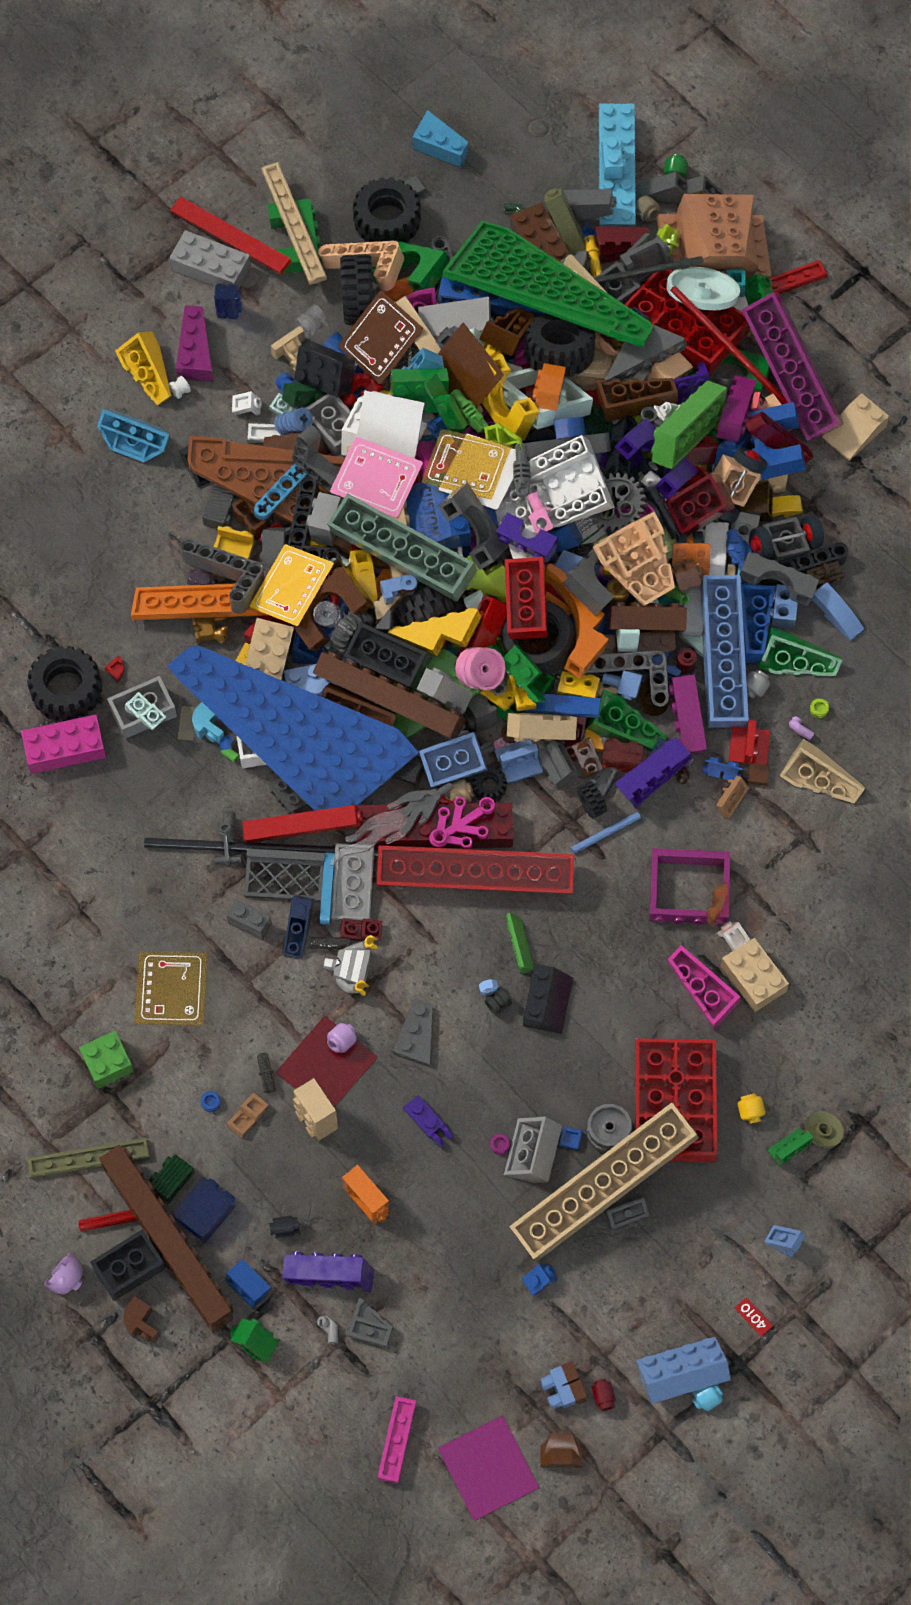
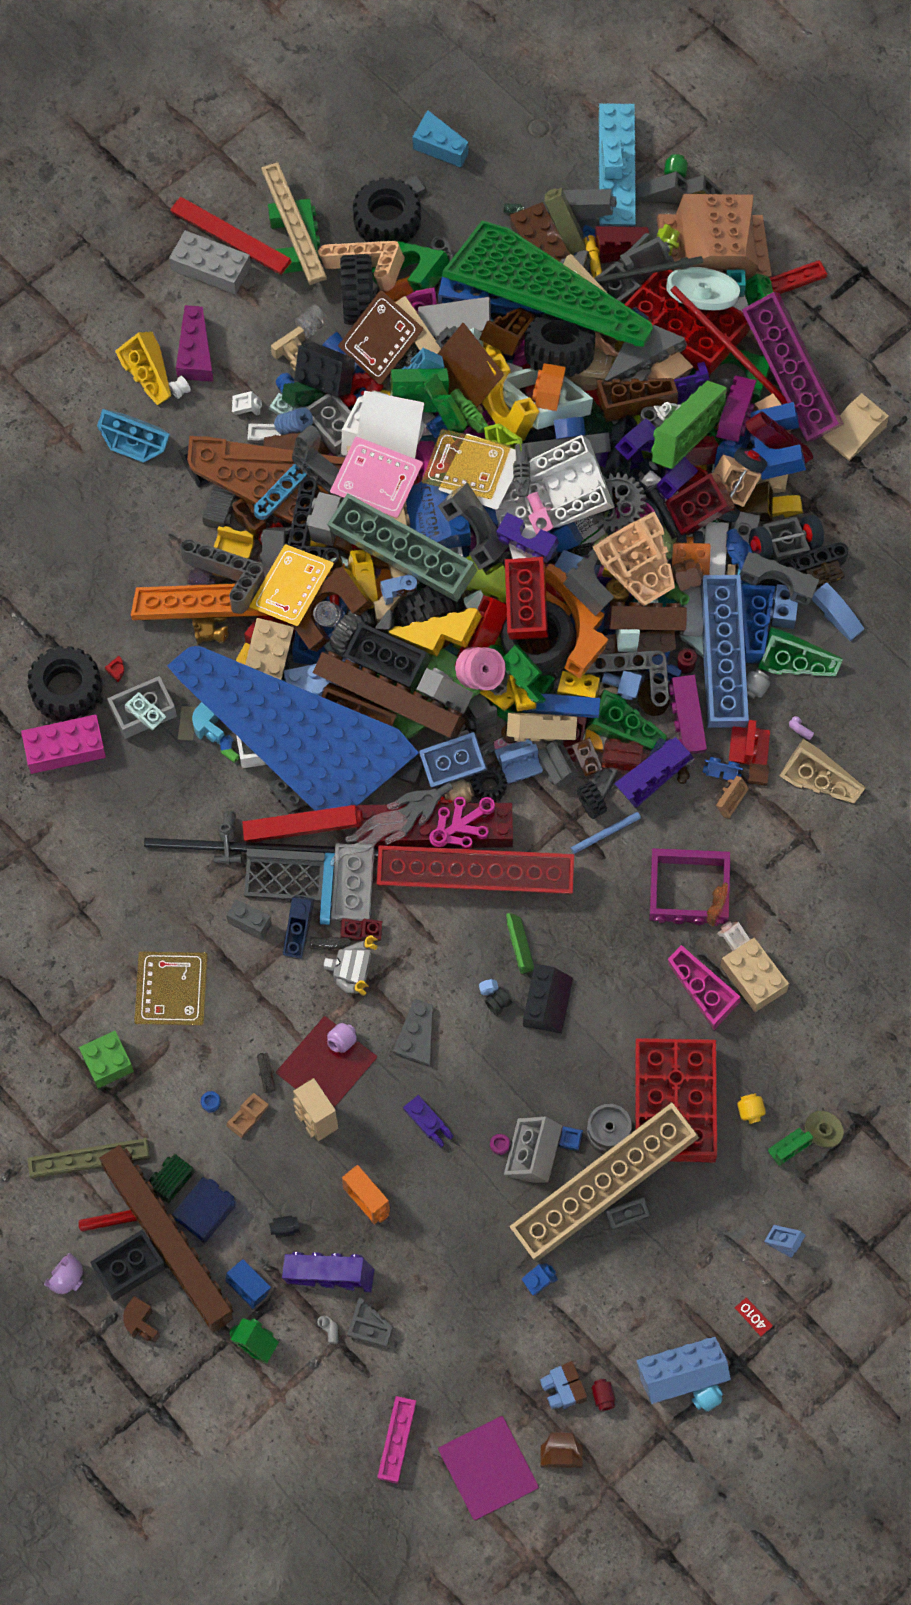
(228, 301): clear blue brick -> none
(647, 209): dark tan head -> none
(758, 402): coral tile -> none
(819, 708): lime tile -> none

